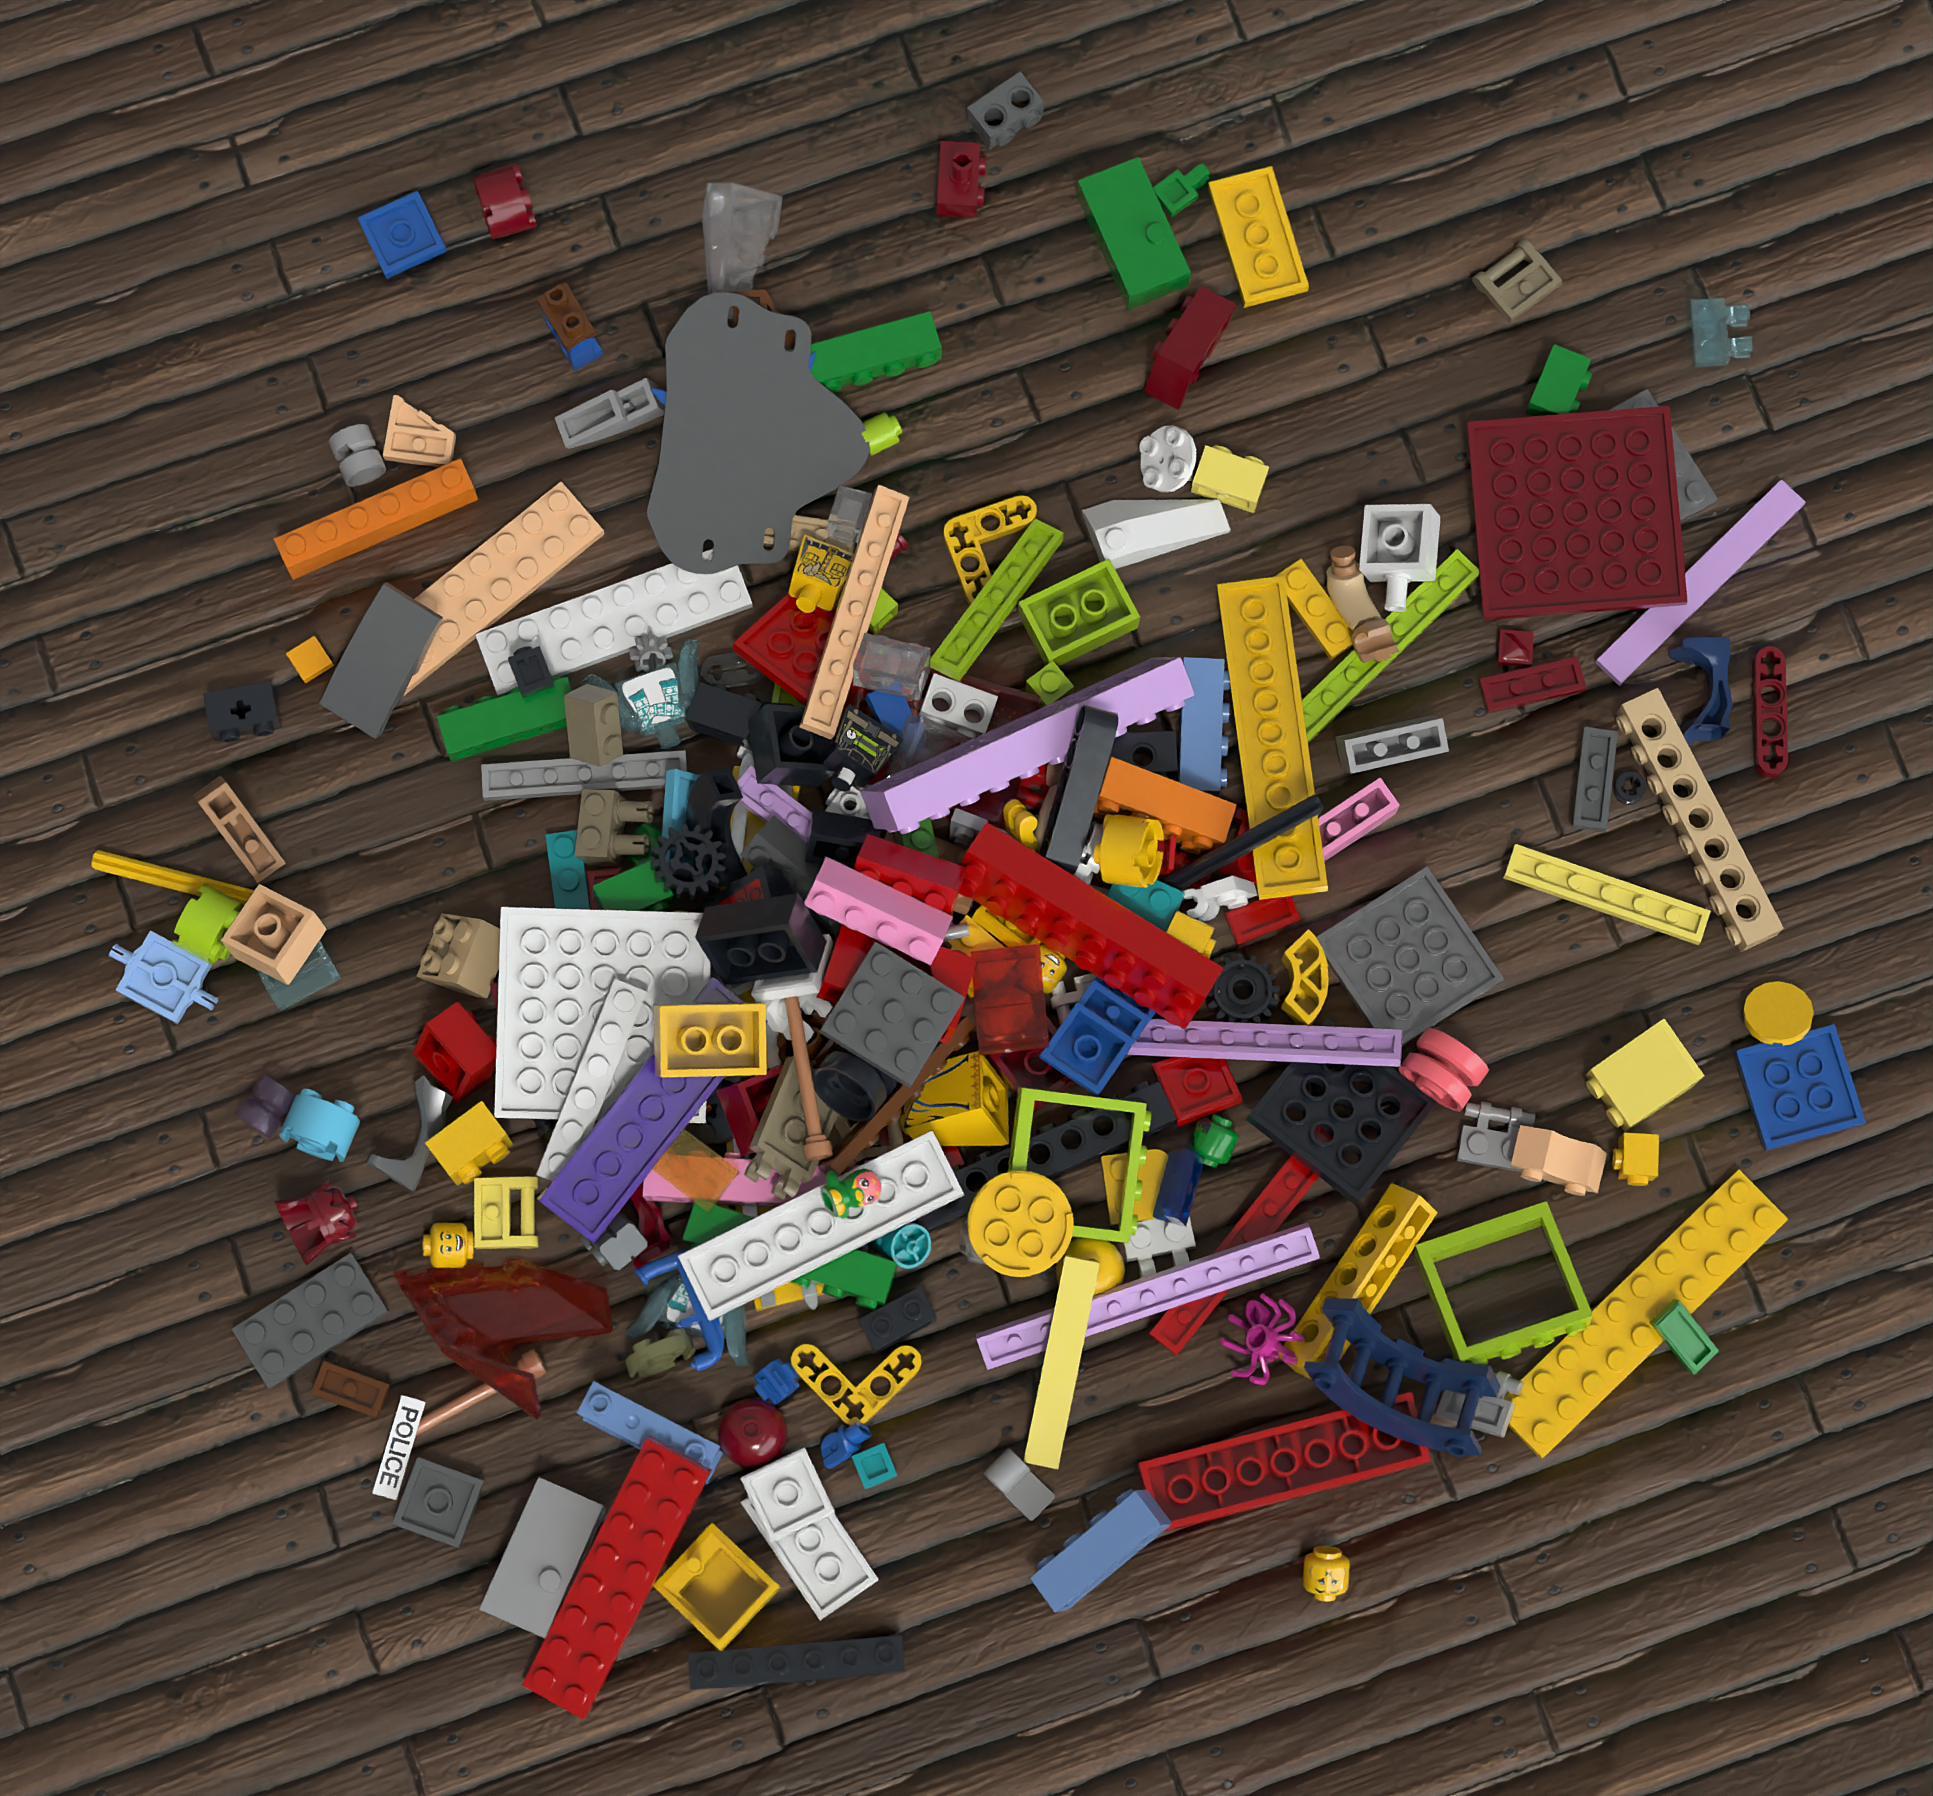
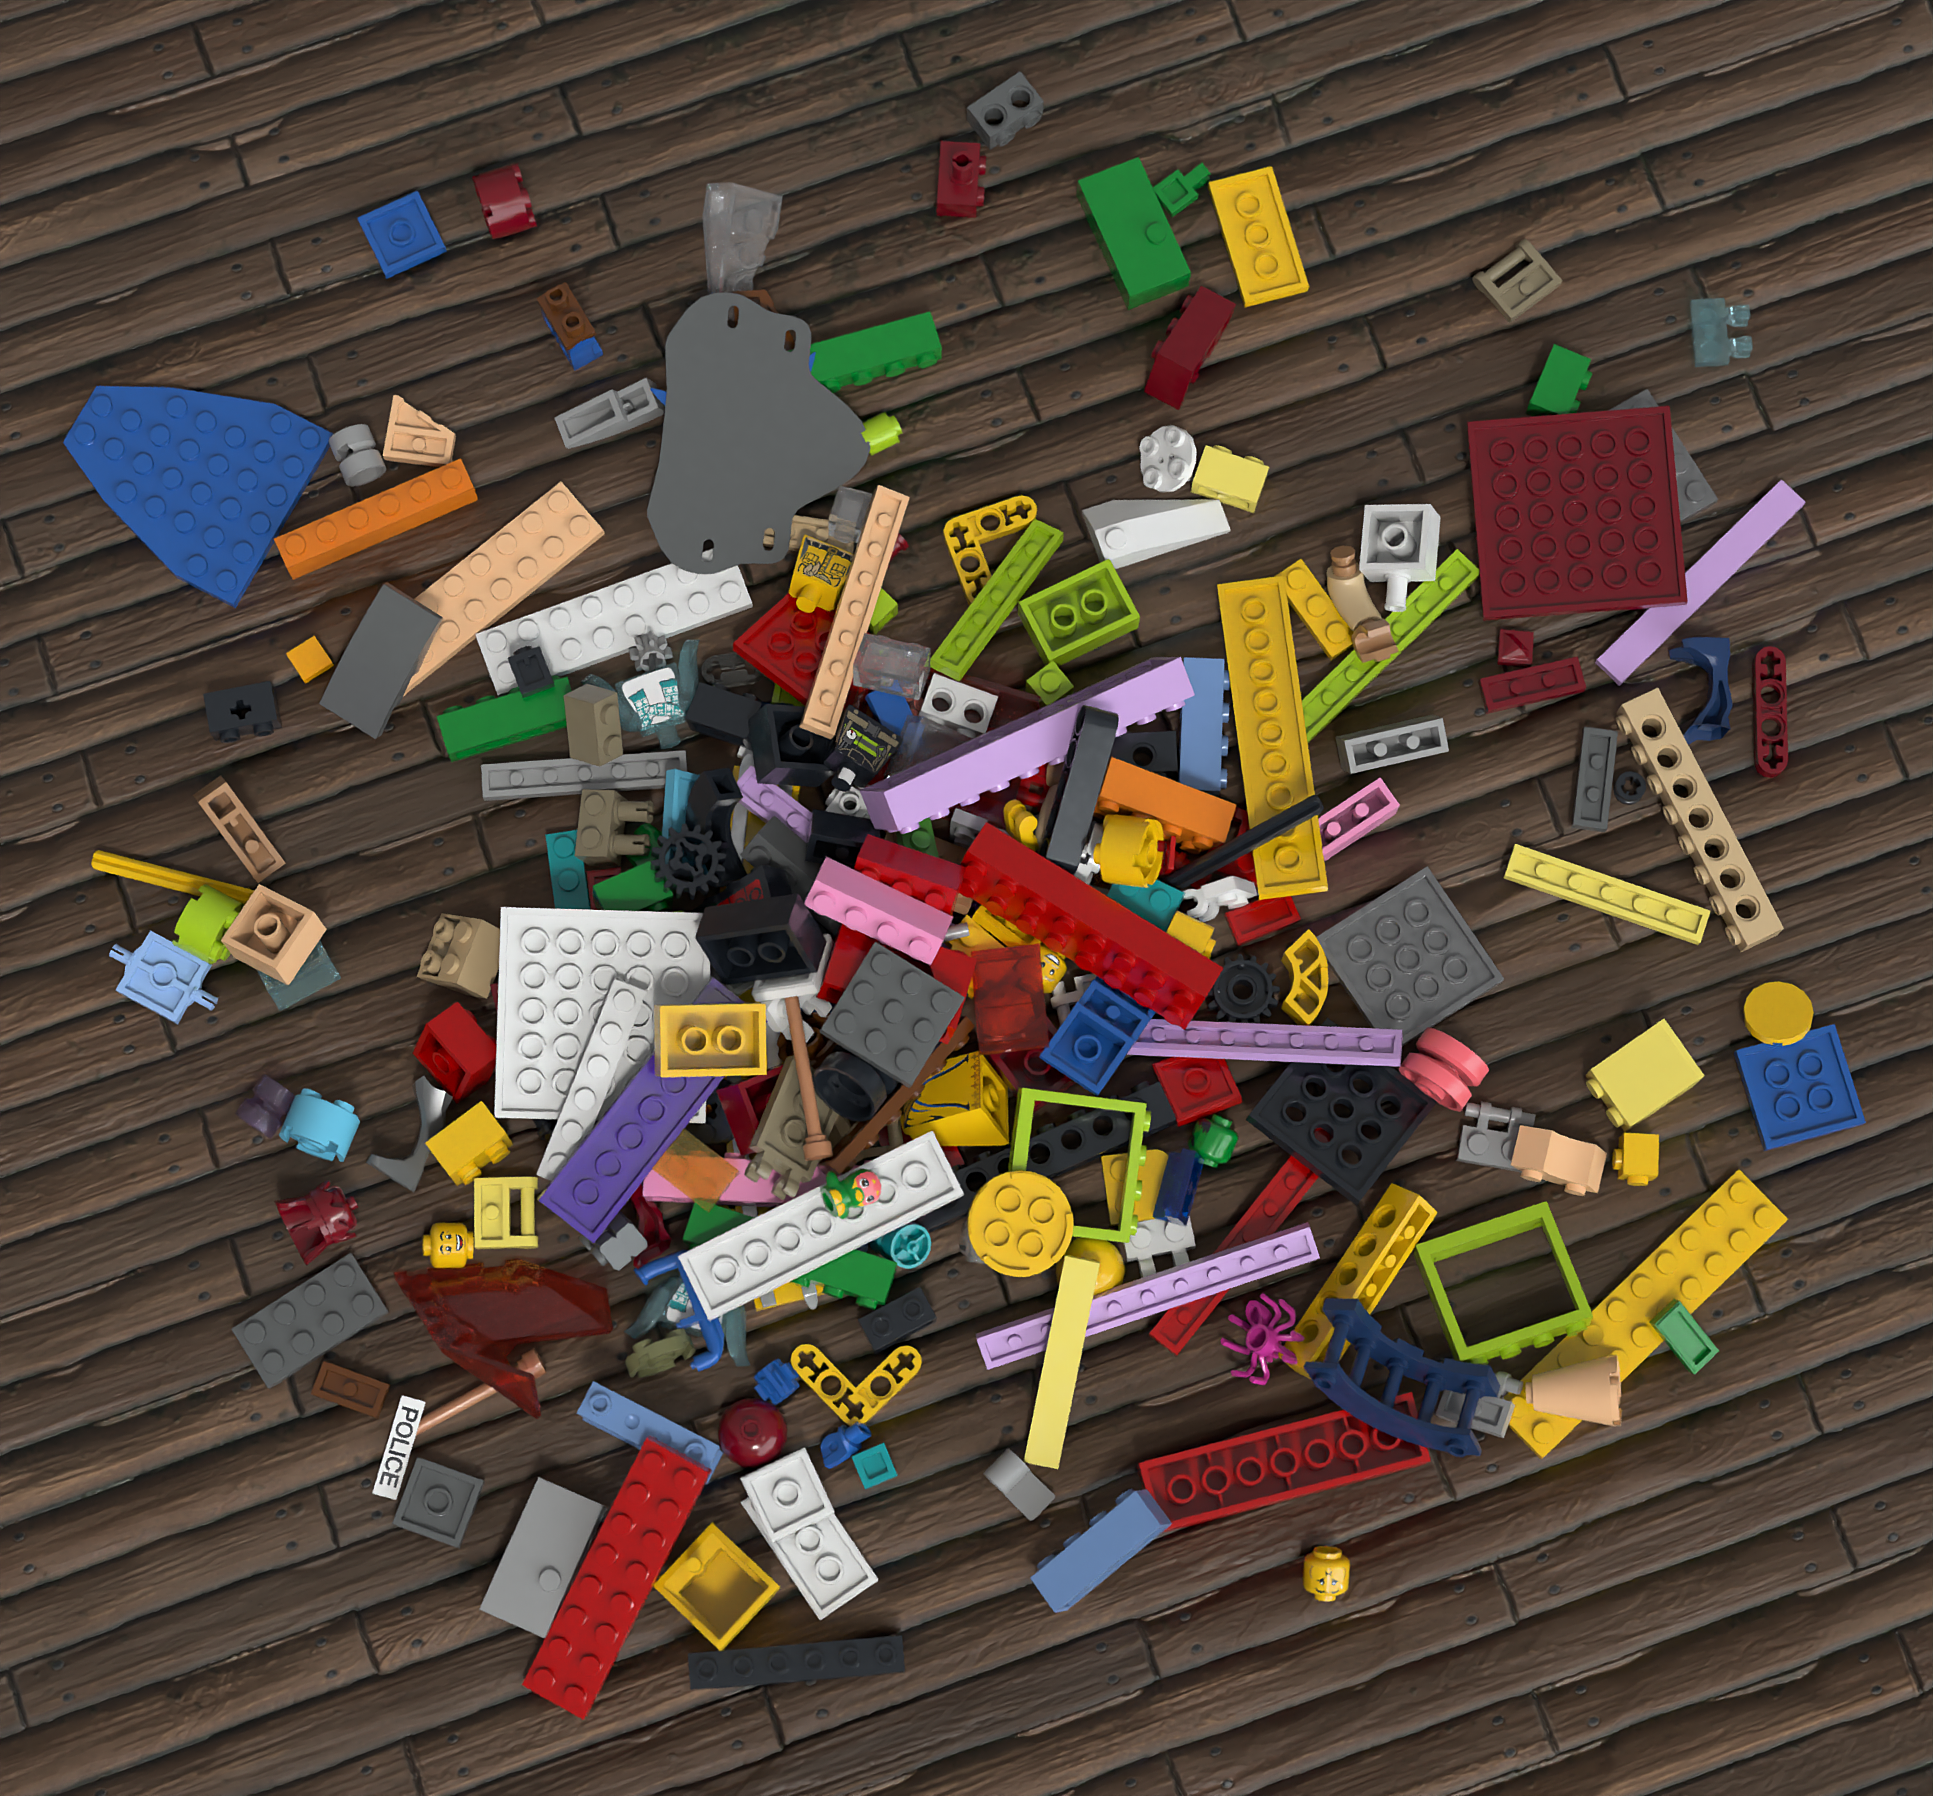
(198, 476): none -> blue piece
(1580, 1391): none -> light nougat cone

